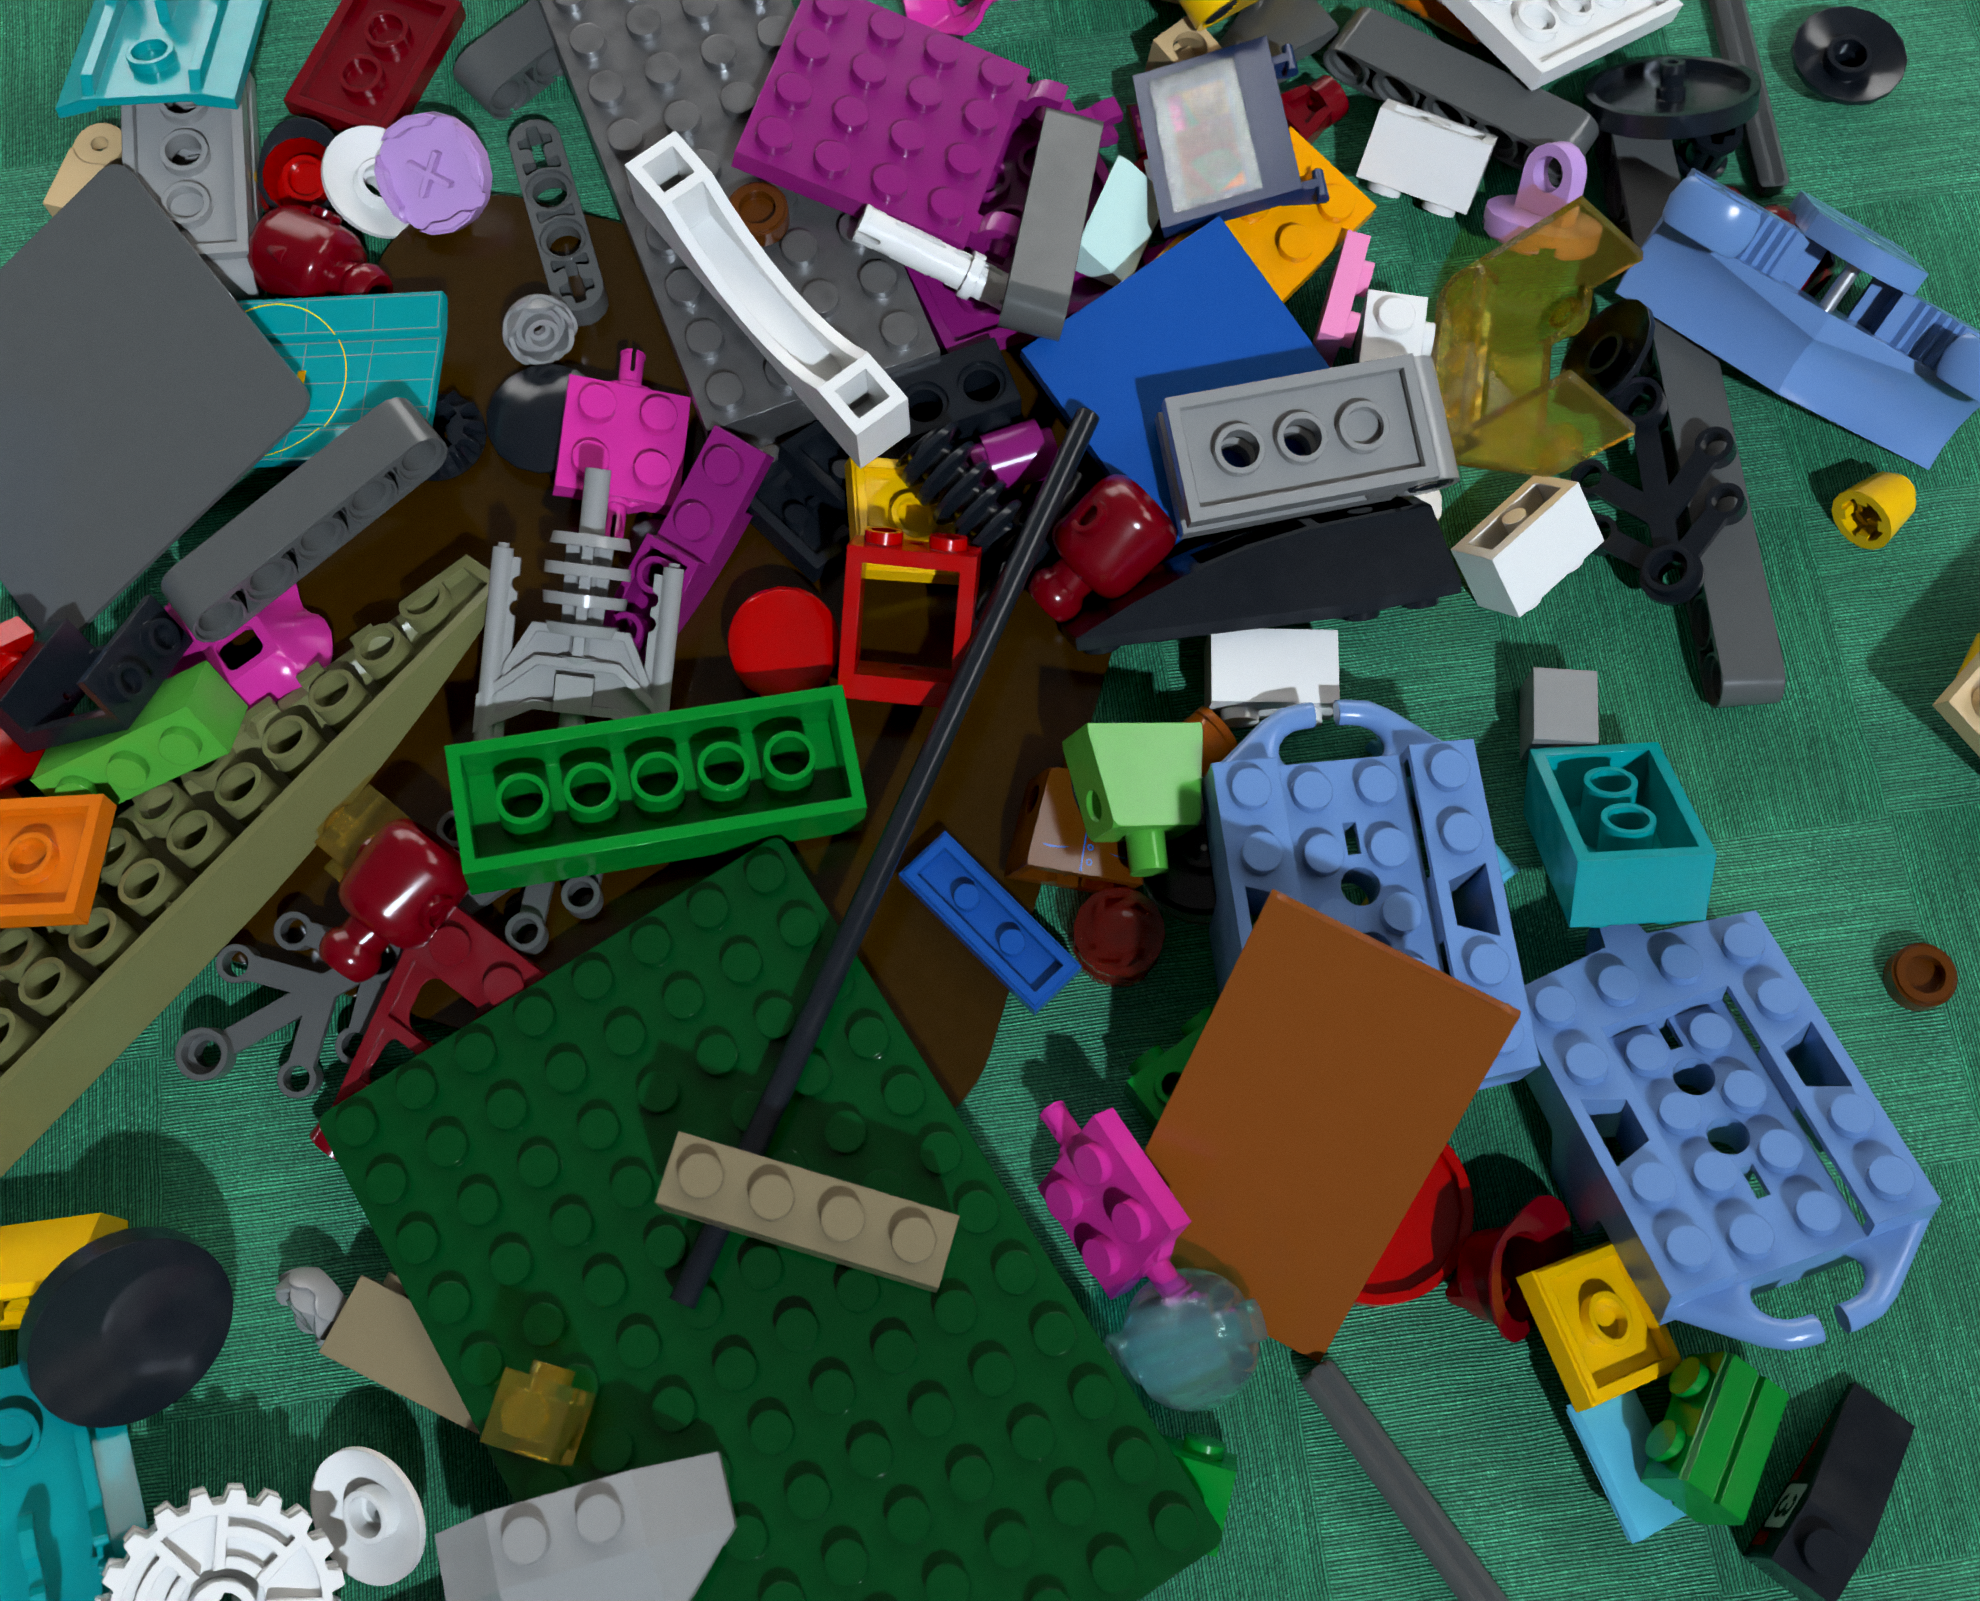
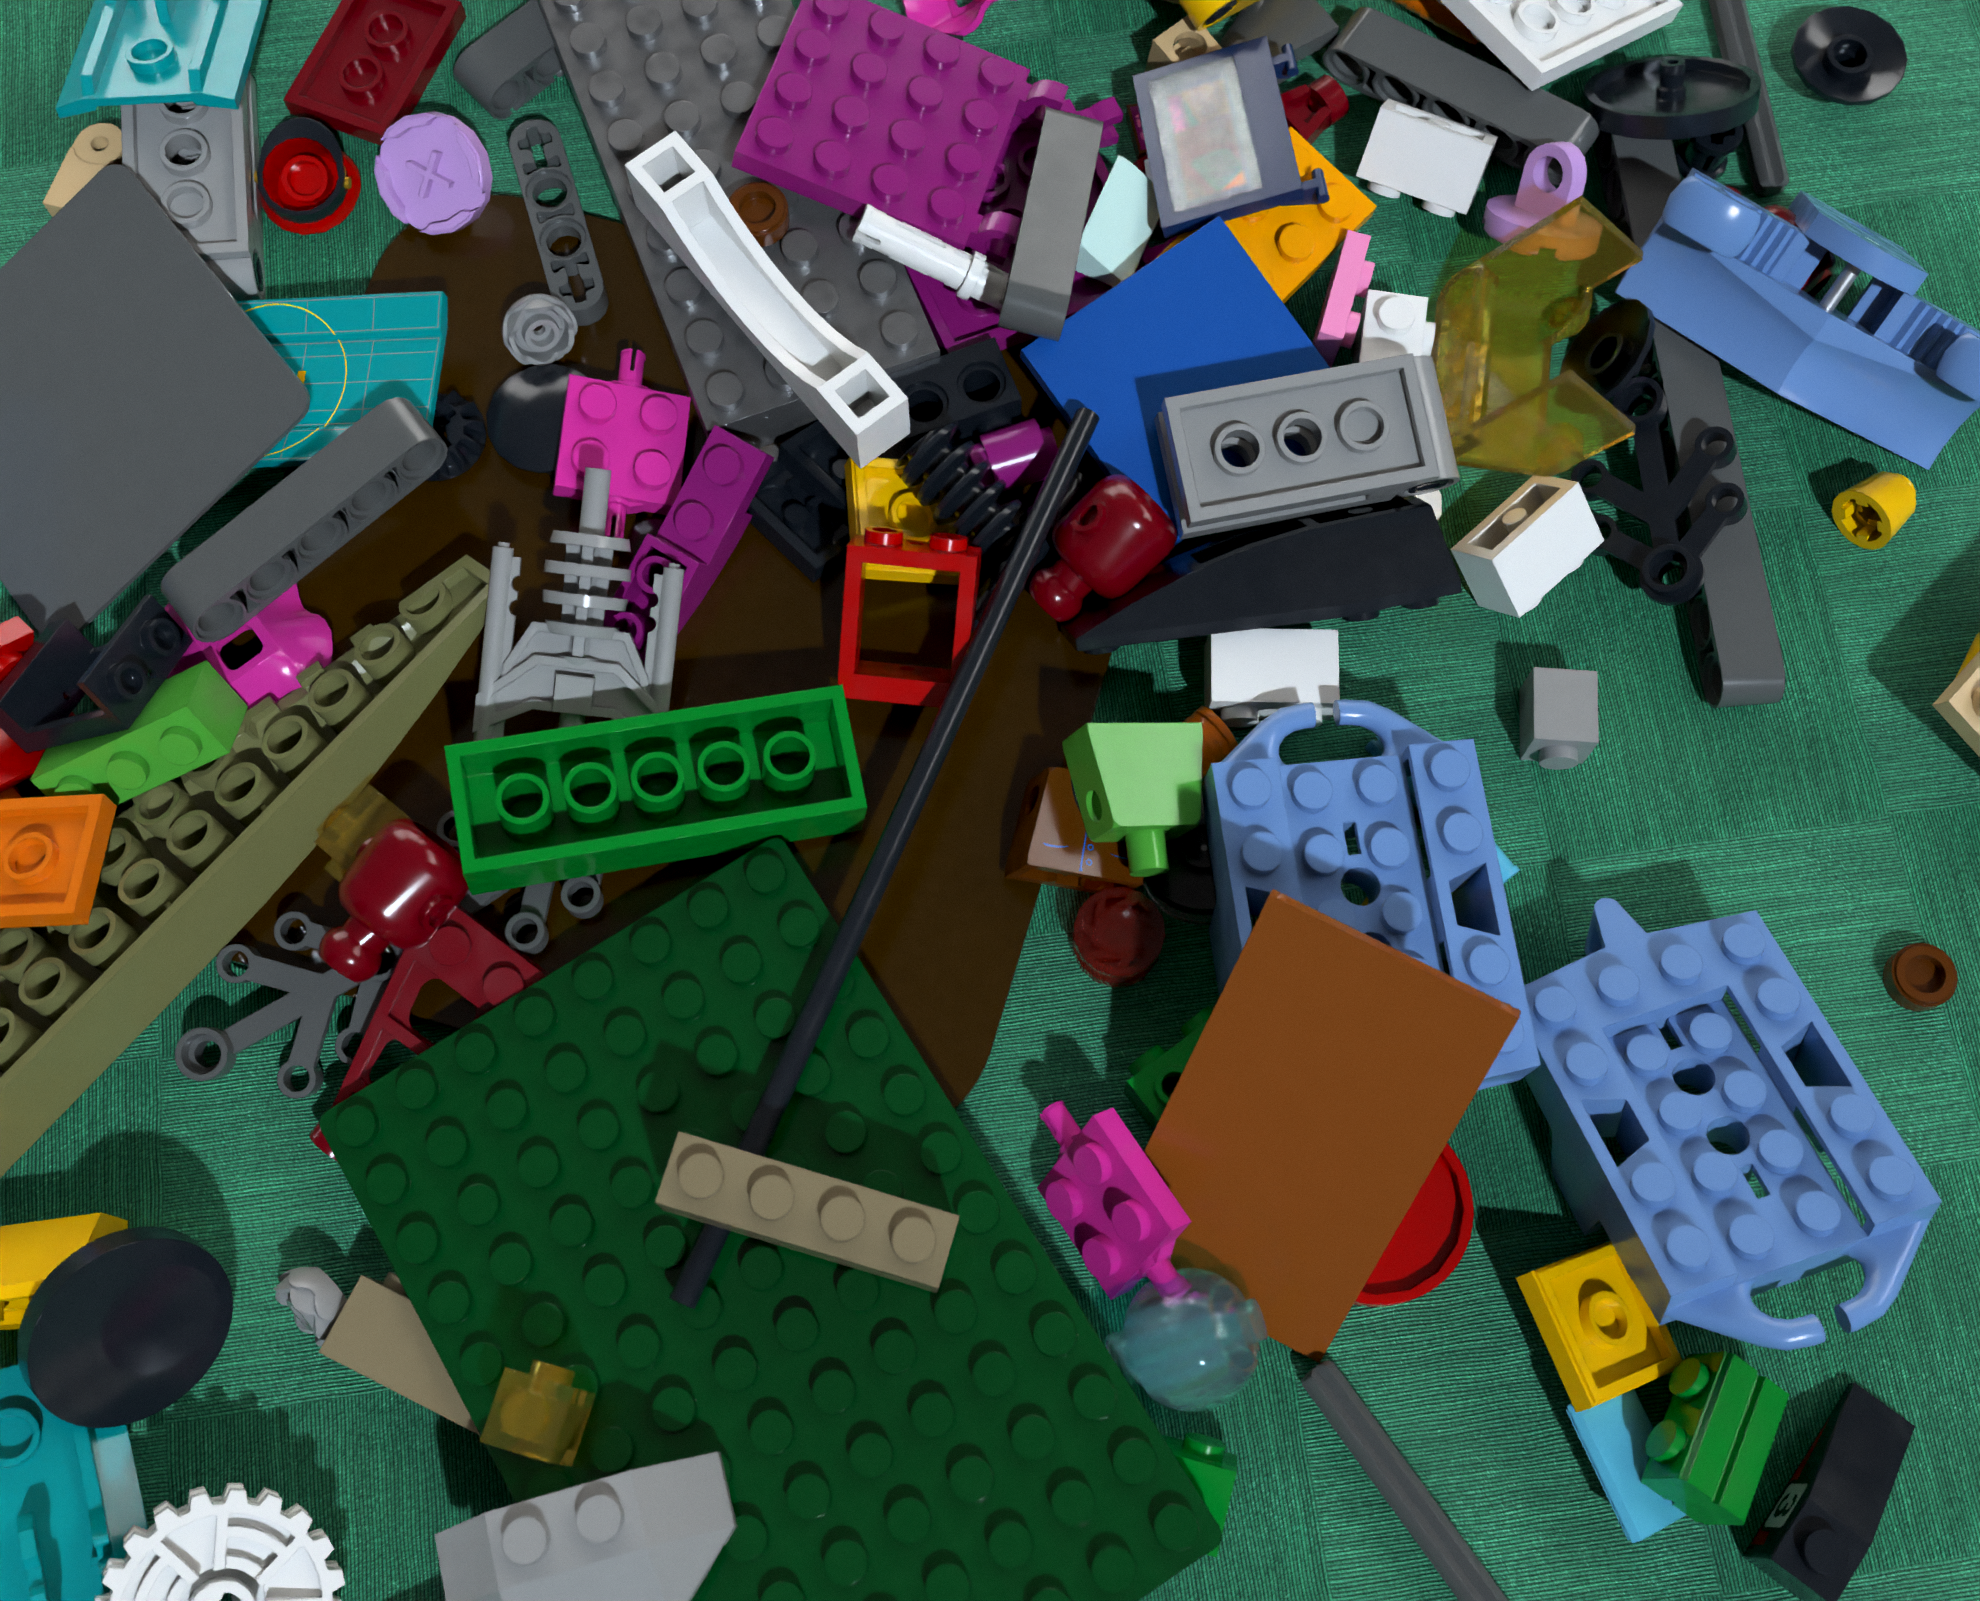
(311, 255): dark red piece -> none
(346, 170): white dish -> none
(368, 1515): white dish -> none
(783, 641): red piece -> none
(990, 923): blue tile -> none
(1497, 1255): dark red piece -> none
(1618, 835): teal brick -> none

